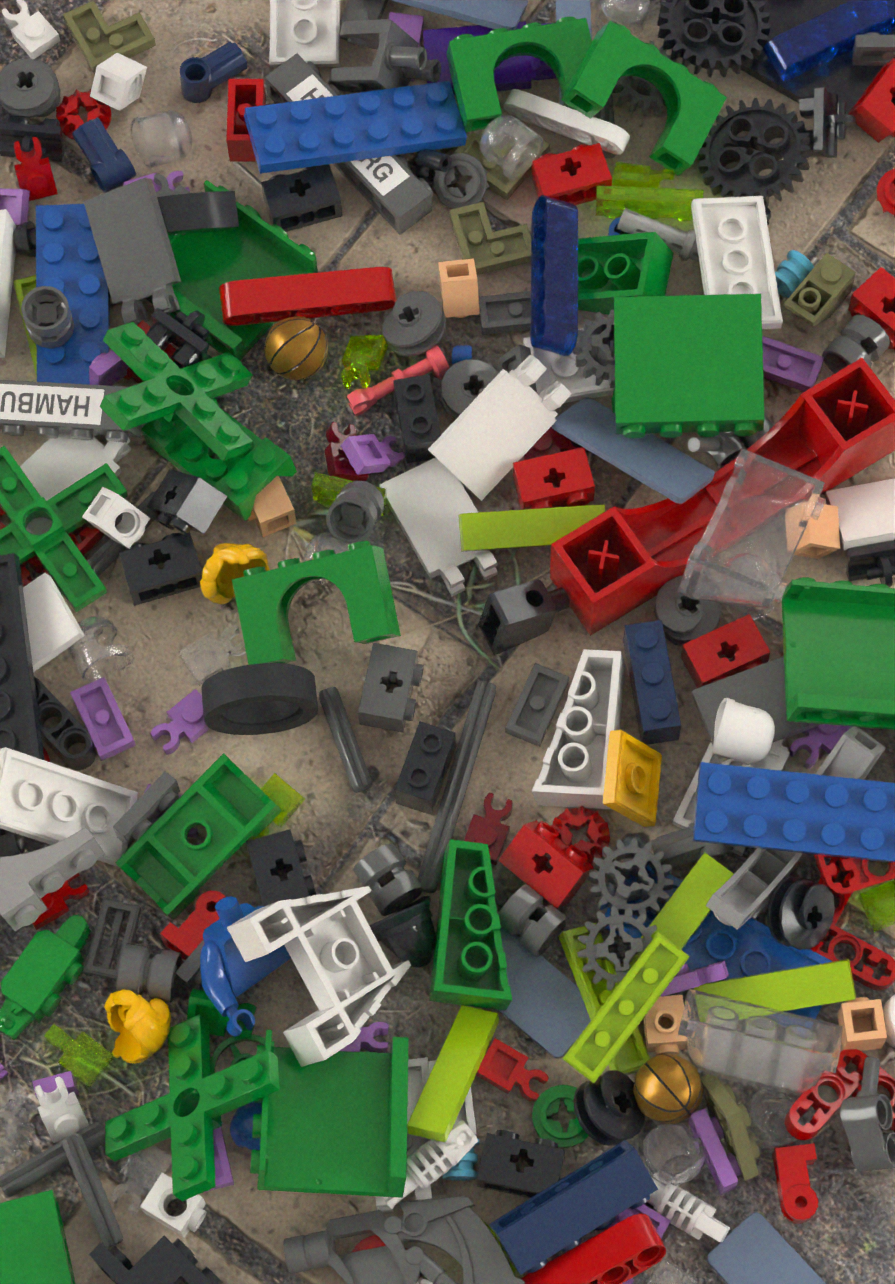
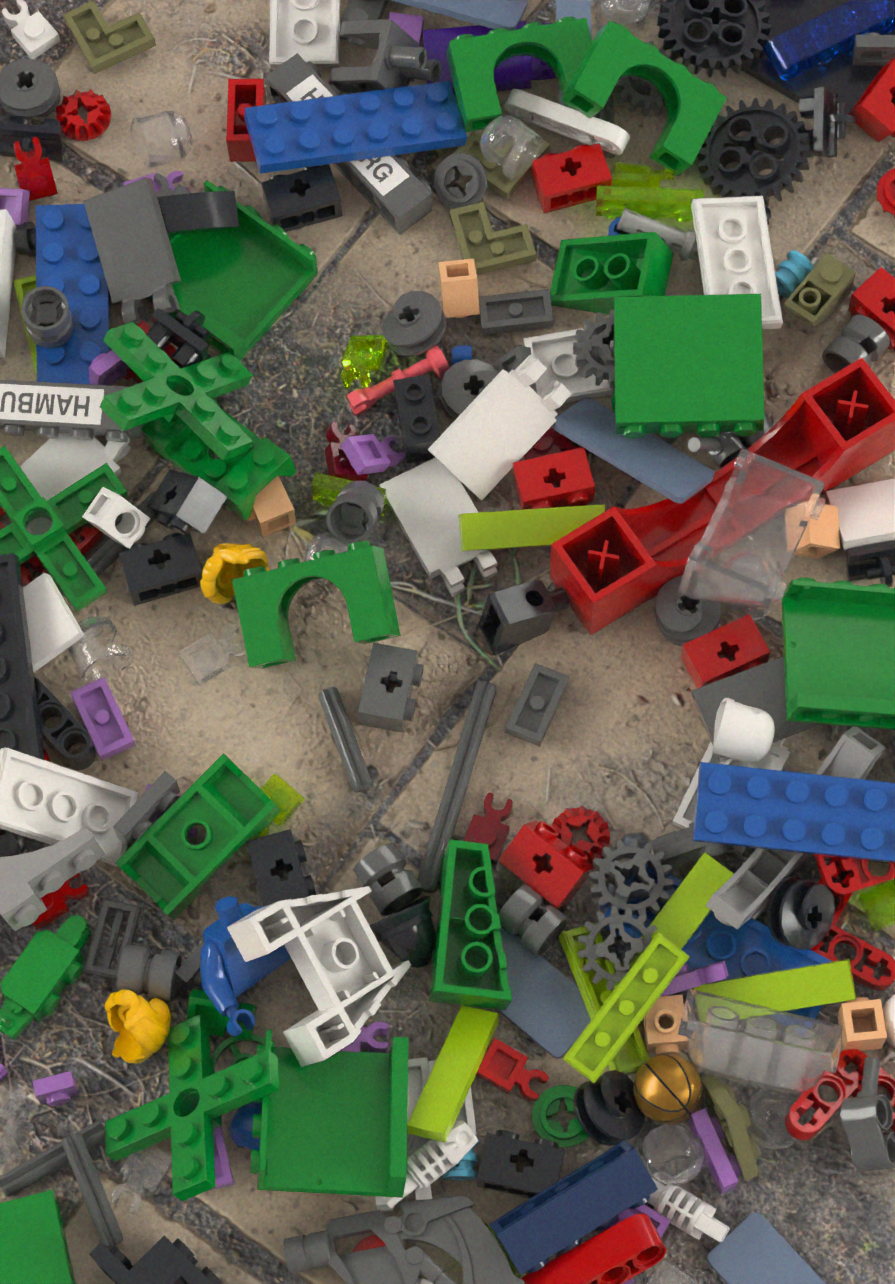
(60, 1111): white plate -> none
(81, 1056): clear neon green plate -> none
(108, 164): dark blue piece -> none
(118, 81): white brick -> none
(158, 1199): white brick -> none
(186, 721): medium lavender plate -> none
(190, 933): red leg -> none
(210, 71): dark blue piece -> none
(259, 699): black tyre -> none
(296, 348): pearl gold piece -> none
(307, 295): red beam -> none
(425, 768): black brick -> none
(431, 160): black arm -> none
(554, 276): clear blue beam -> none
(578, 753): white wedge -> none
(632, 778): yellow tile -> none
(651, 682): dark blue brick -> none
(790, 364): medium lavender plate -> none
(796, 1197): red leg -> none
(821, 736): medium lavender plate -> none

